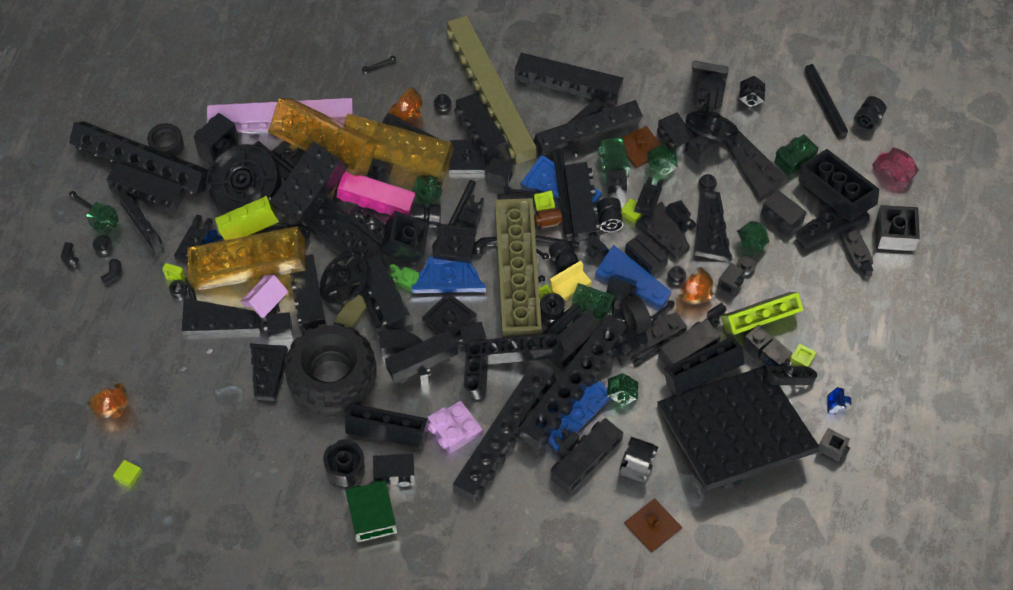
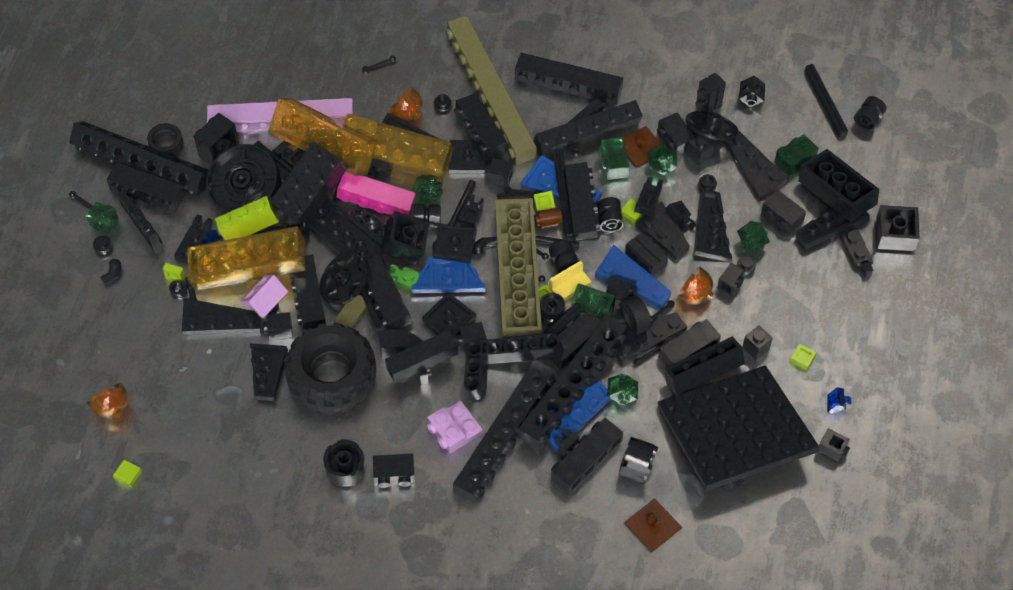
(67, 256): black arm -> none
(371, 511): dark green brick -> none
(386, 425): black brick -> none
(596, 247): black tile -> none
(616, 183): black brick -> none
(676, 275): black plate -> none
(709, 68): black tile -> none
(713, 314): black arm -> none
(761, 313): lime brick -> none
(776, 354): black brick -> none
(799, 375): black beam -> none
(898, 163): clear pink brick -> none

